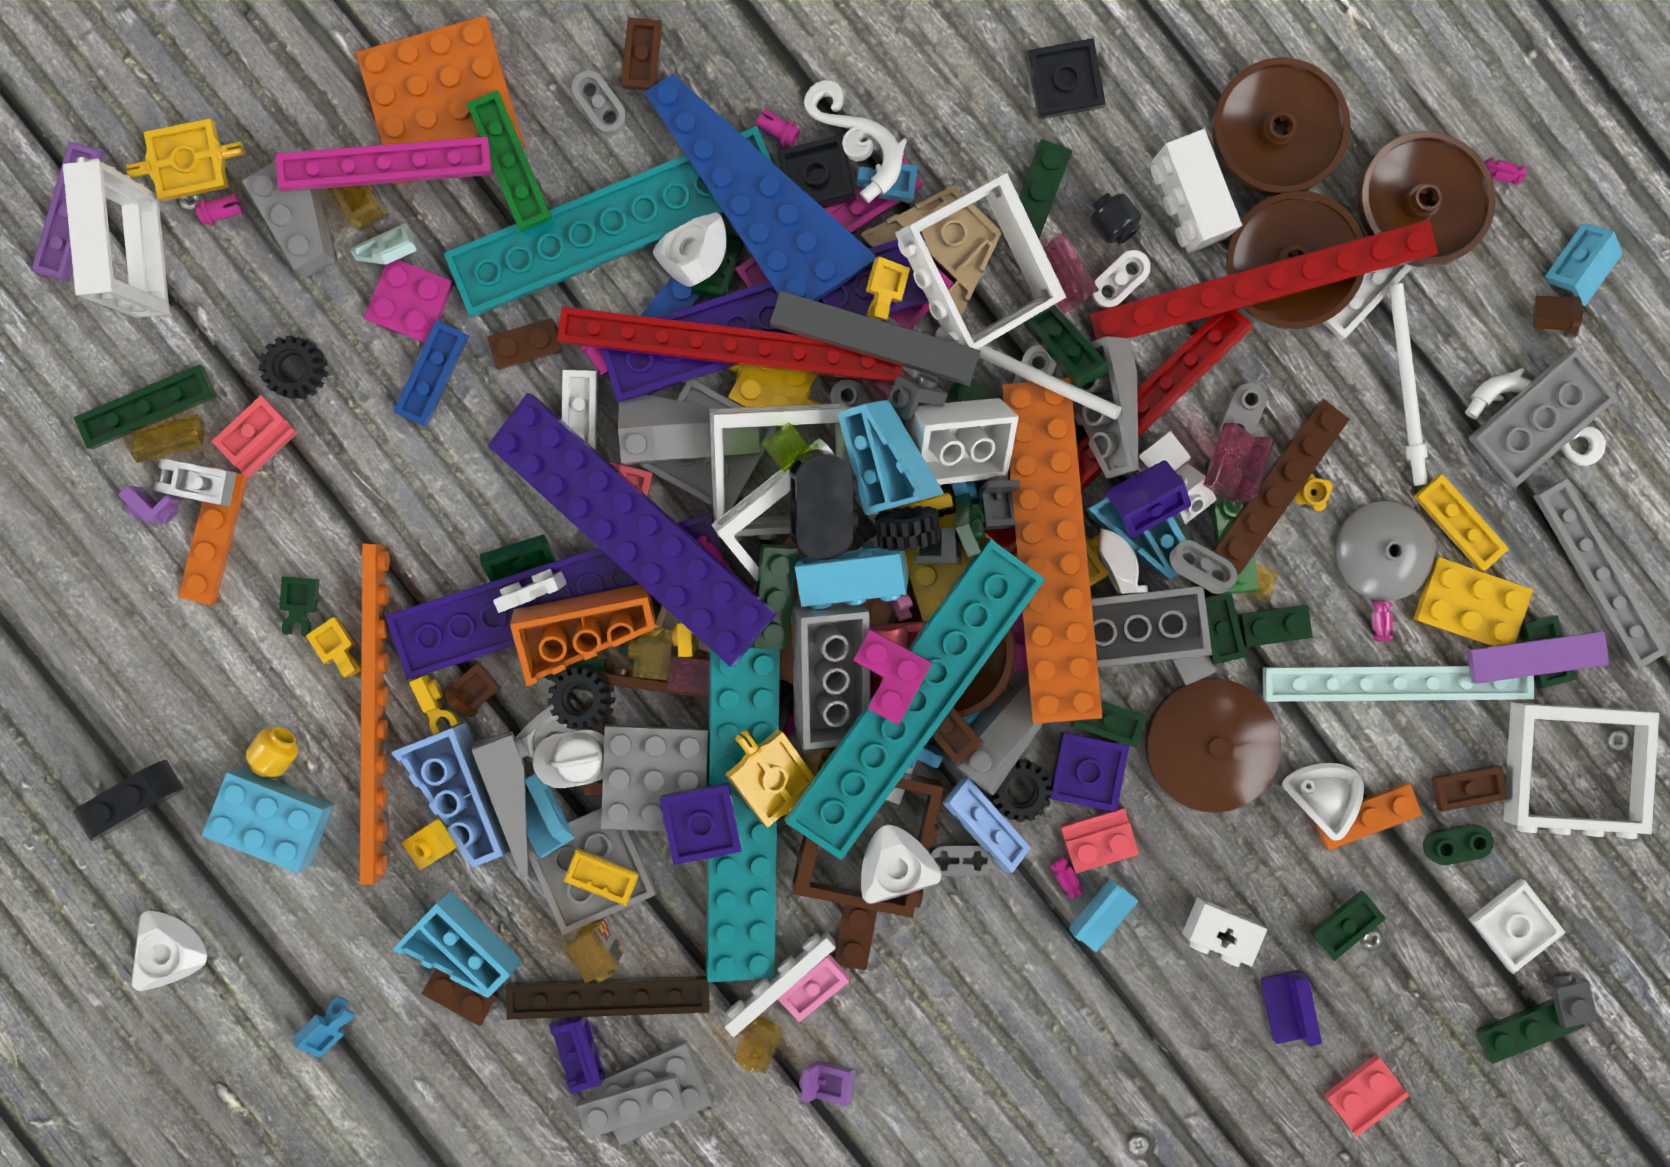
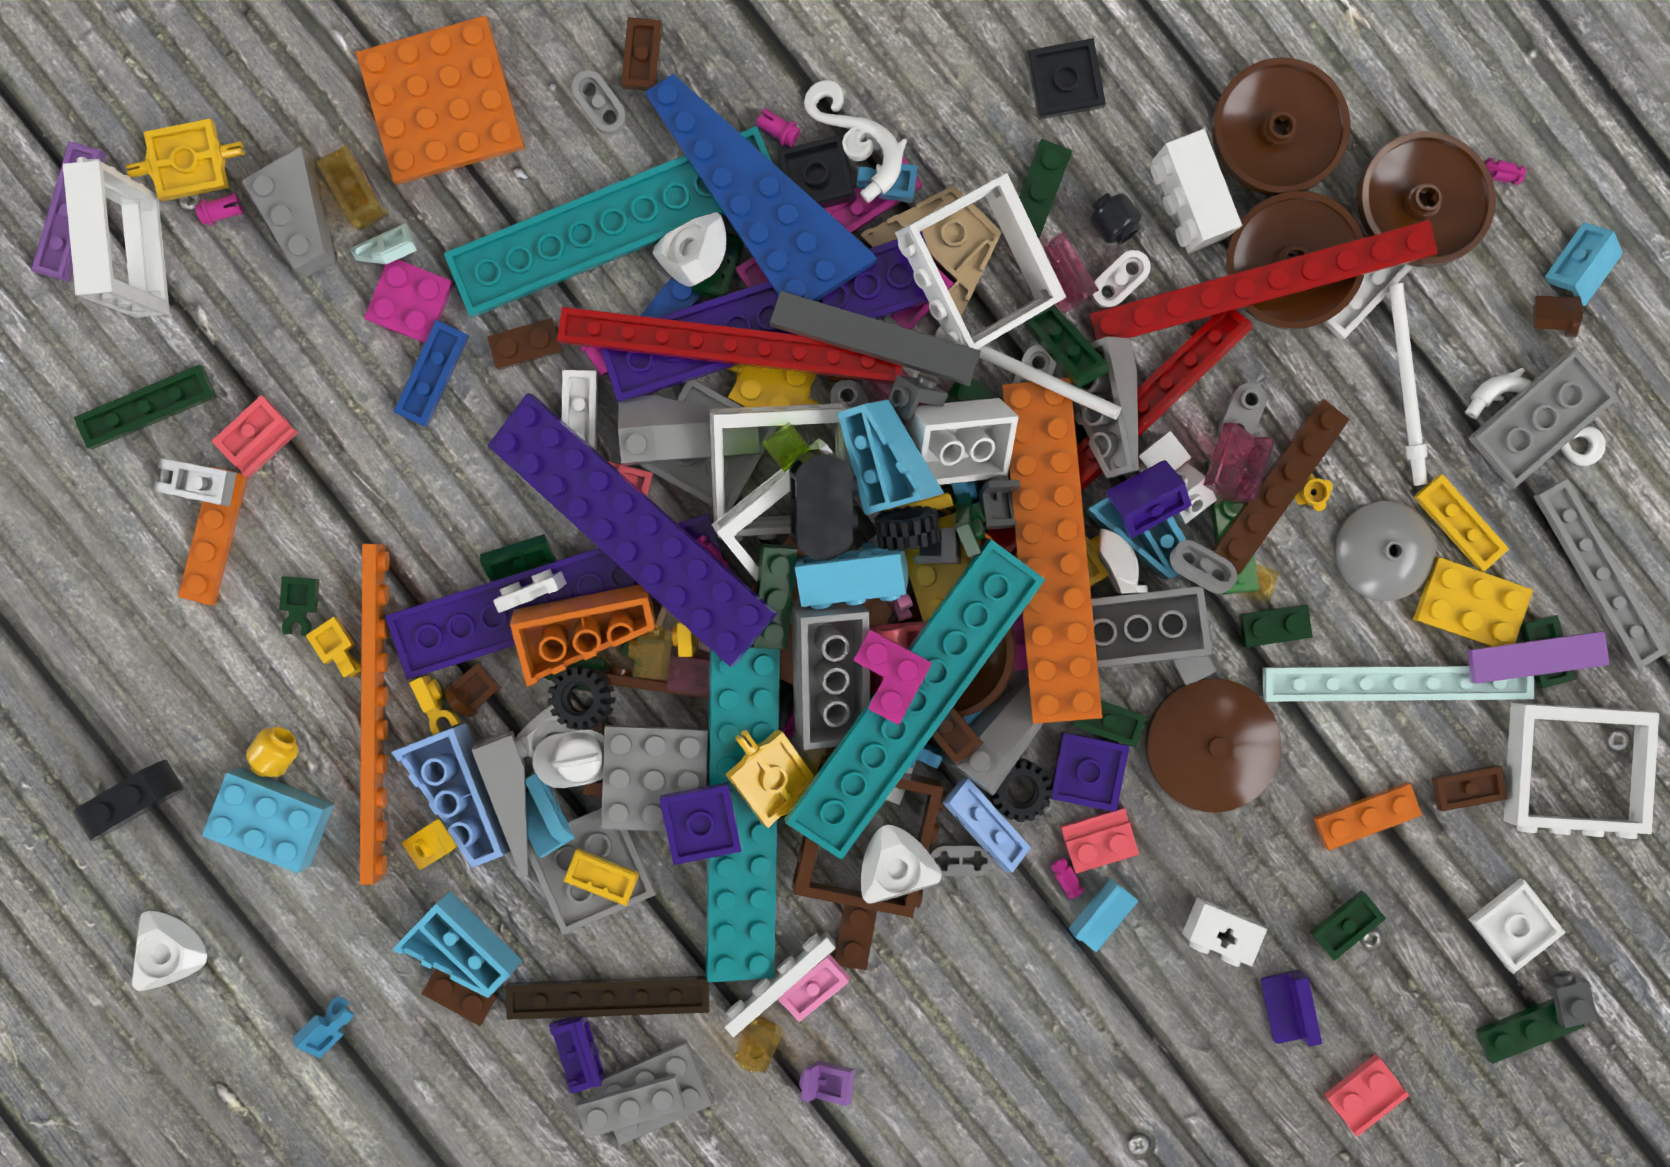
(143, 506): medium lavender bracket -> none
(168, 438): clear yellow plate -> none
(273, 367): black tyre -> none
(383, 164): dark pink plate -> none
(510, 161): green plate -> none
(595, 951): clear yellow brick -> none
(888, 284): yellow plate -> none
(1224, 629): dark green plate -> none
(1328, 795): white hat -> none
(1382, 621): dark pink piece -> none
(1460, 844): dark green plate -> none

